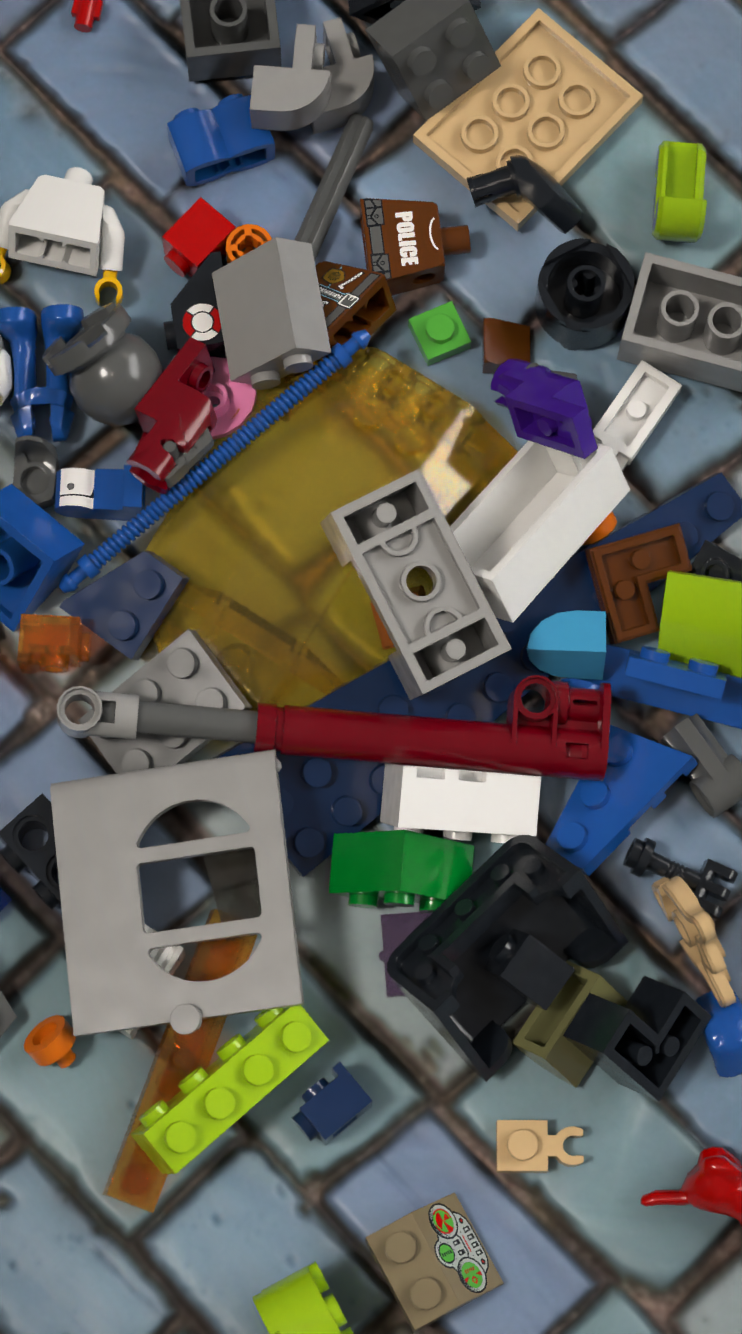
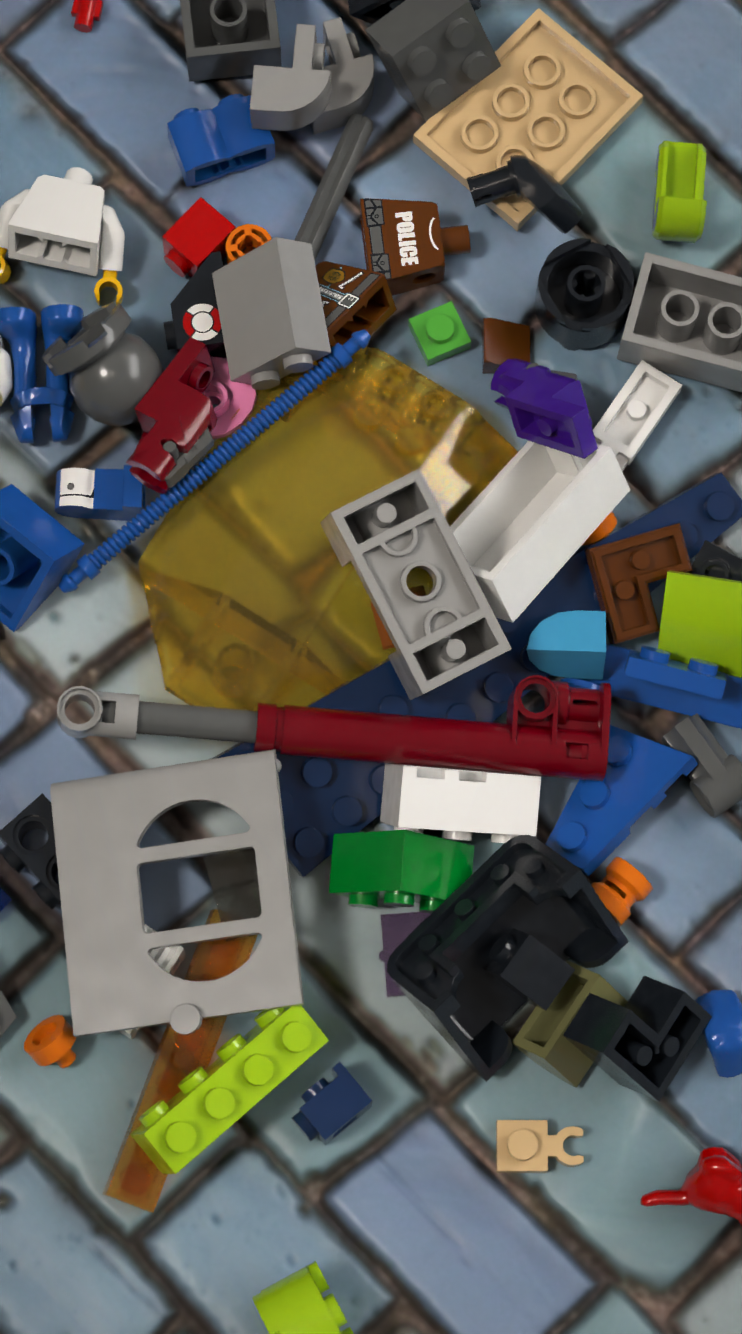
(36, 469): dark grey hair -> none
(52, 643): clear orange brick -> none
(129, 602): dark blue wing -> none
(180, 675): dark grey plate -> none
(433, 1261): dark tan slope -> none
(621, 889): none -> orange wheel
(642, 857): black hinge -> none
(698, 935): tan tile -> none

